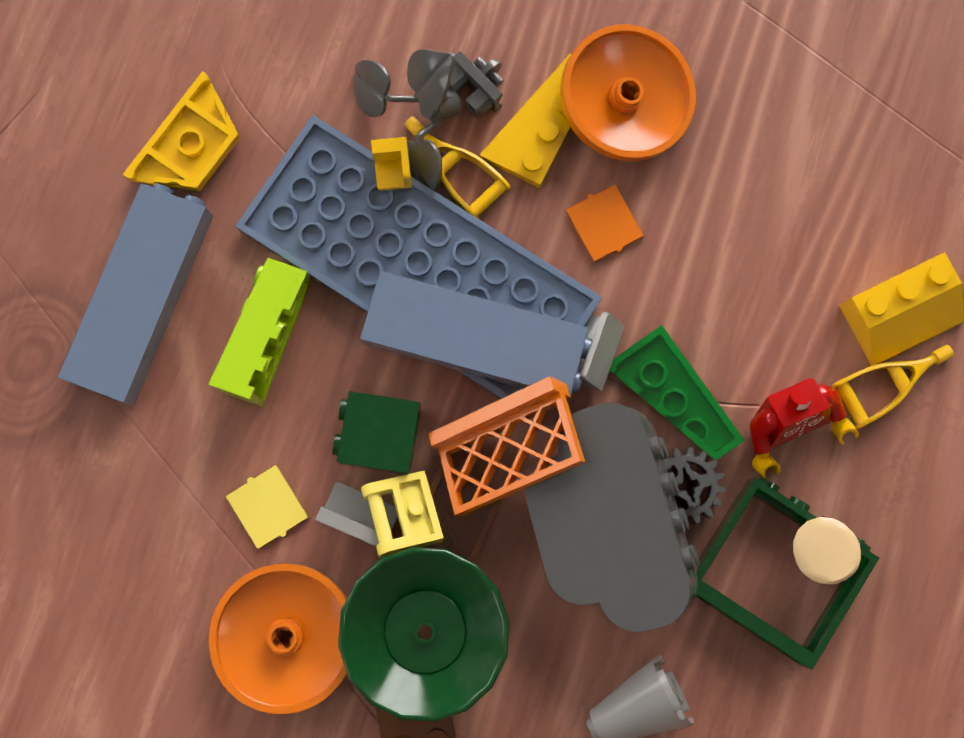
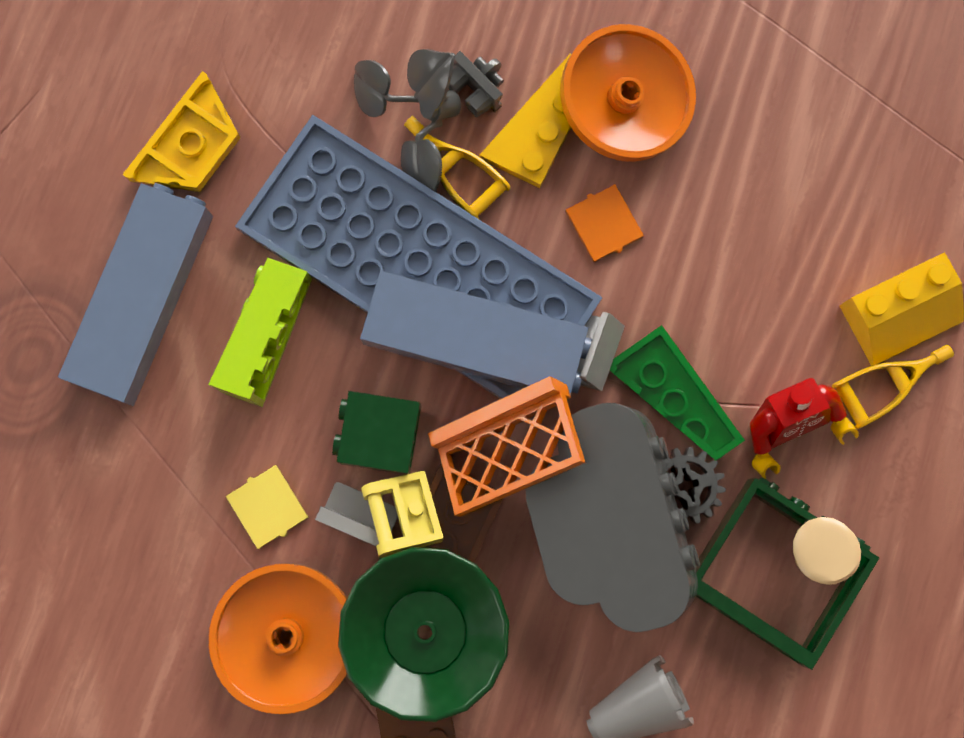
(391, 163): yellow panel -> none

